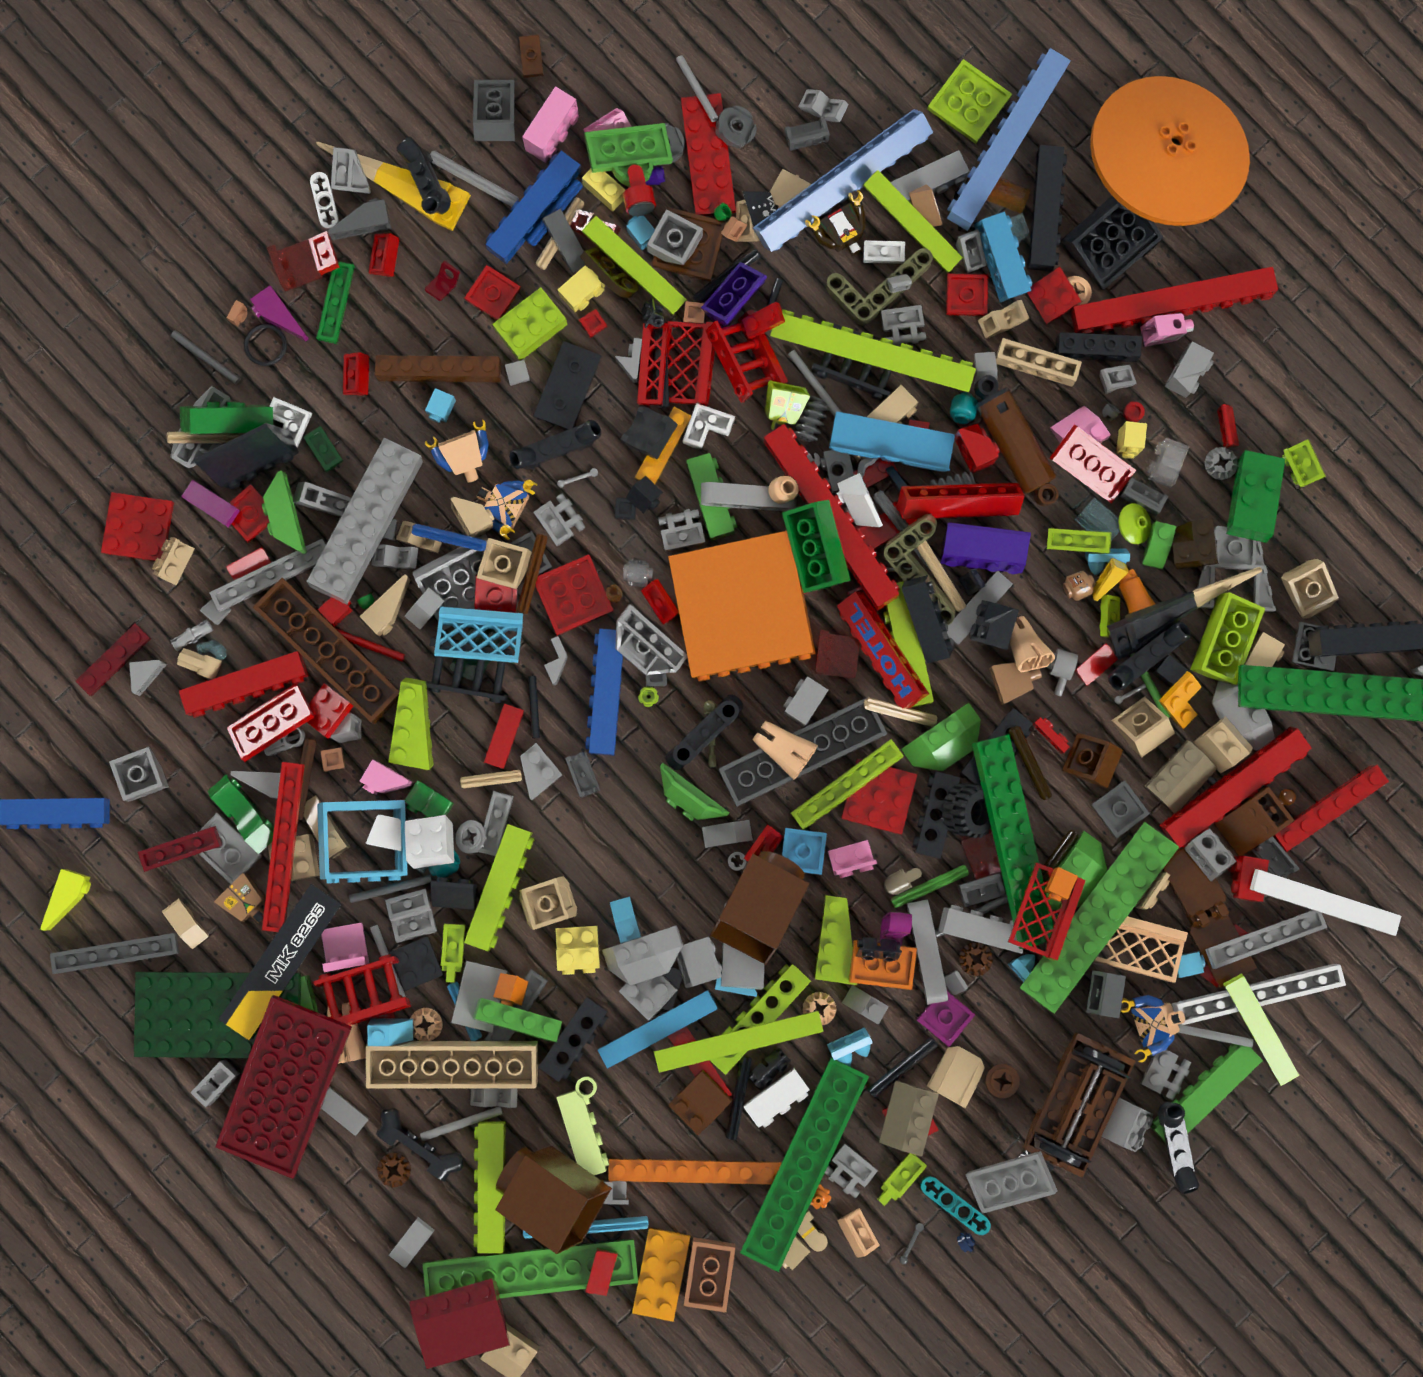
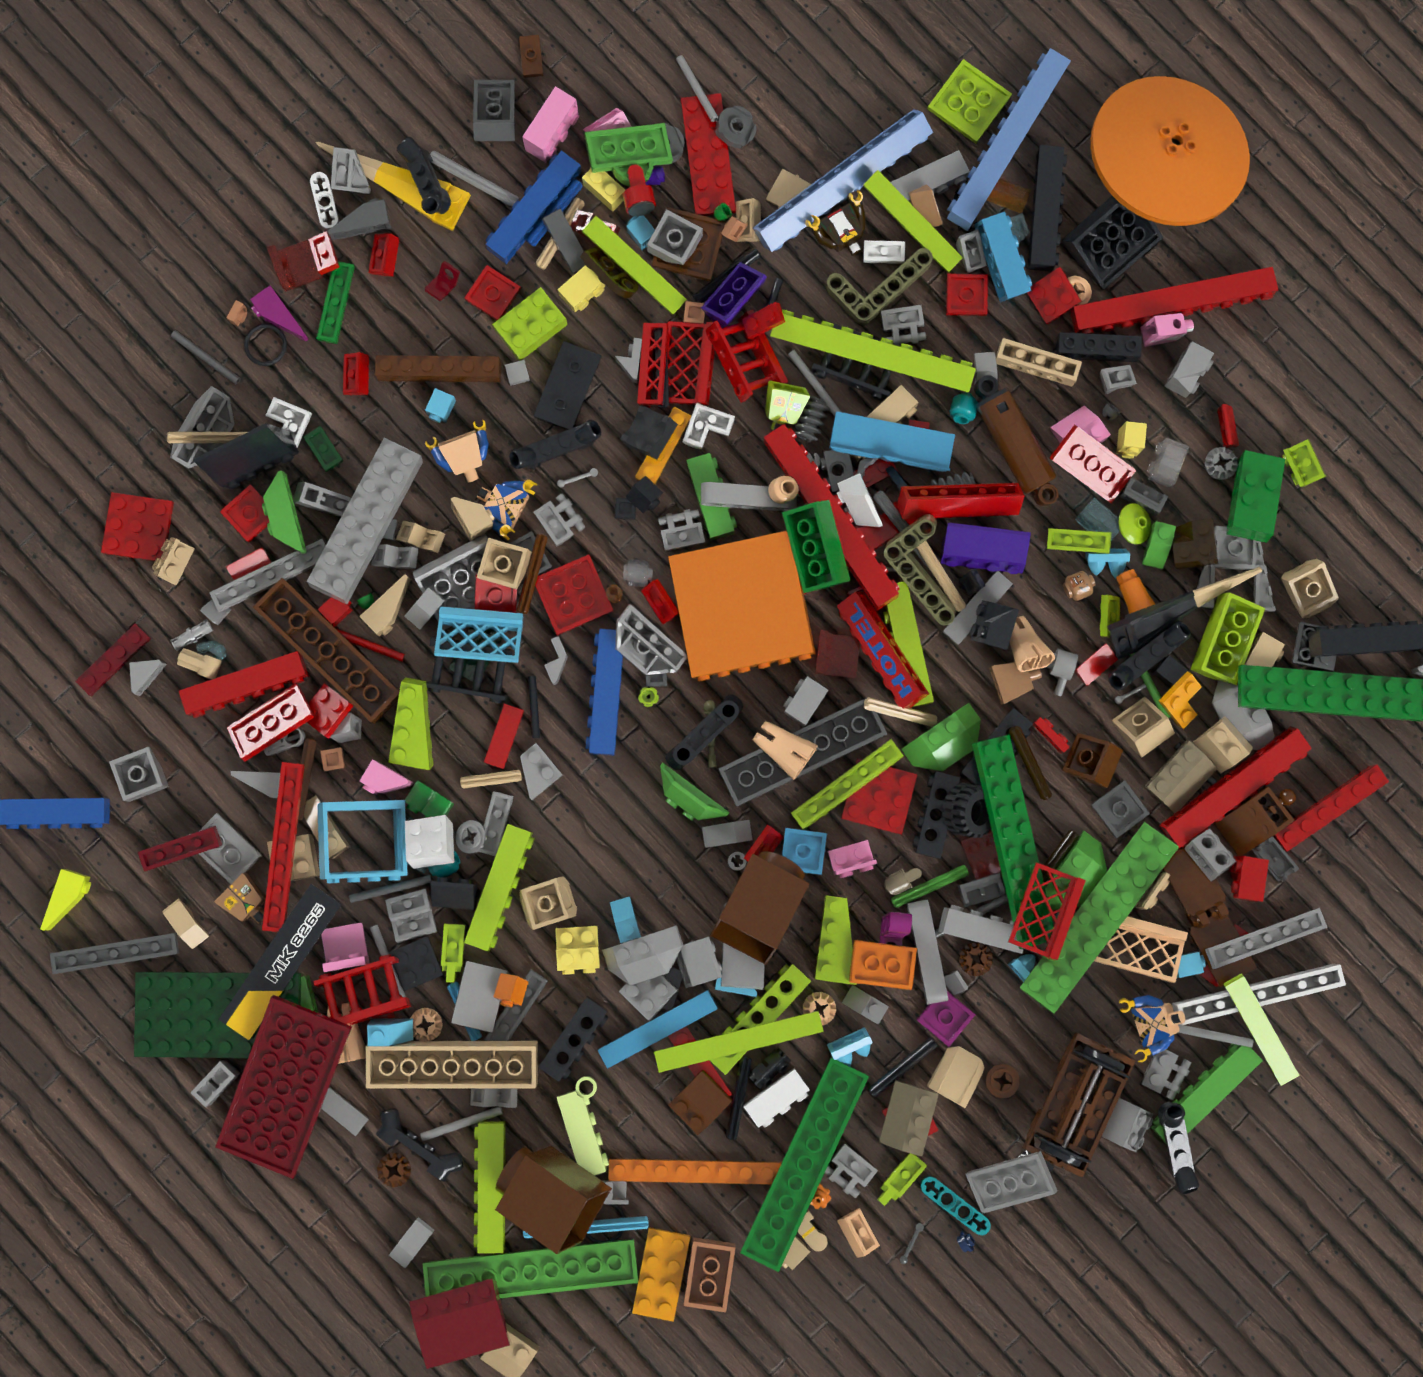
(210, 503): magenta tile -> none
(233, 418): green brick -> none
(249, 820): green brick -> none
(386, 833): white sticker -> none
(449, 537): blue axle -> none
(517, 1020): bright green brick -> none
(582, 774): dark grey hinge -> none
(593, 323): red tile -> none
(601, 1272): red slope -> none
(652, 314): black hinge -> none
(759, 205): black sticker -> none
(807, 134): dark grey hinge -> none
(821, 106): light grey slope -> none
(888, 950): black hinge -> none
(899, 283): light grey slope -> none
(927, 619): black brick -> none
(976, 448): red slope -> none
(1004, 319): tan slope -> none
(1060, 884): orange brick -> none
(1106, 994): dark grey slope -> none
(1109, 578): yellow slope -> none
(1133, 411): red tile -> none
(1325, 902): white tile -> none

